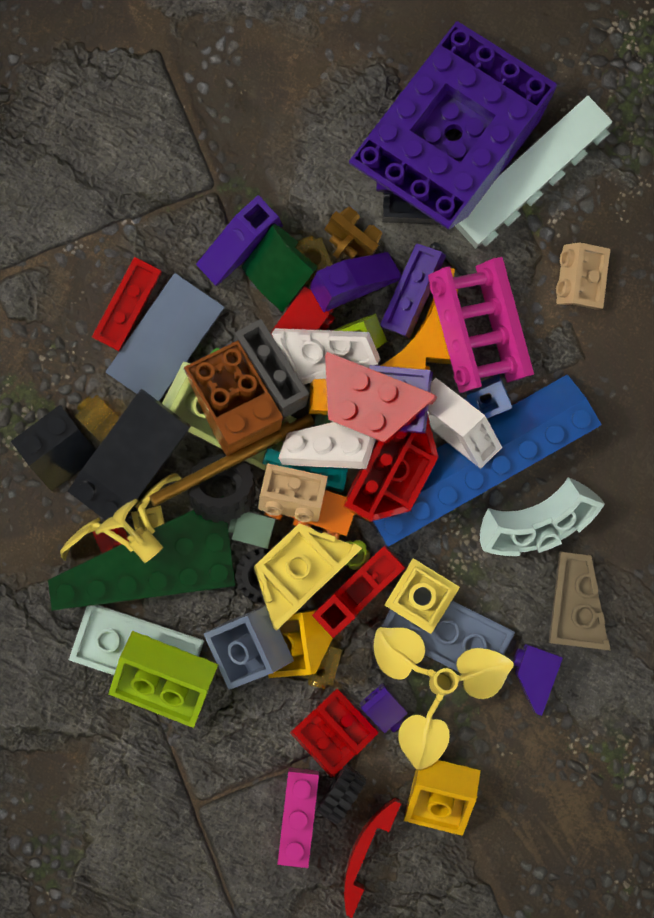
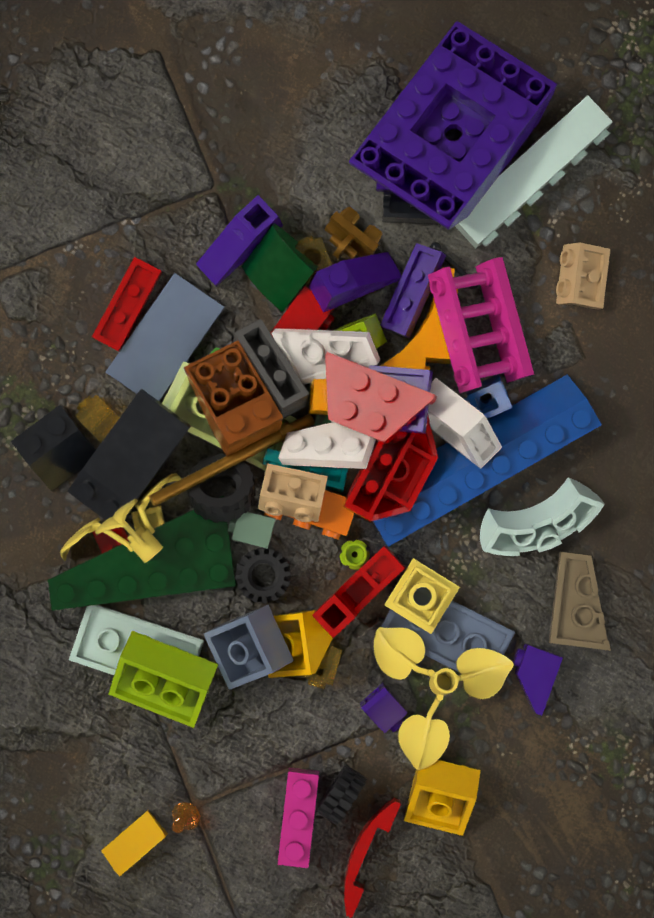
(134, 843): none -> yellow slope
(185, 817): none -> clear orange rock
(299, 569): light yellow wing -> none
(334, 732): red slope -> none

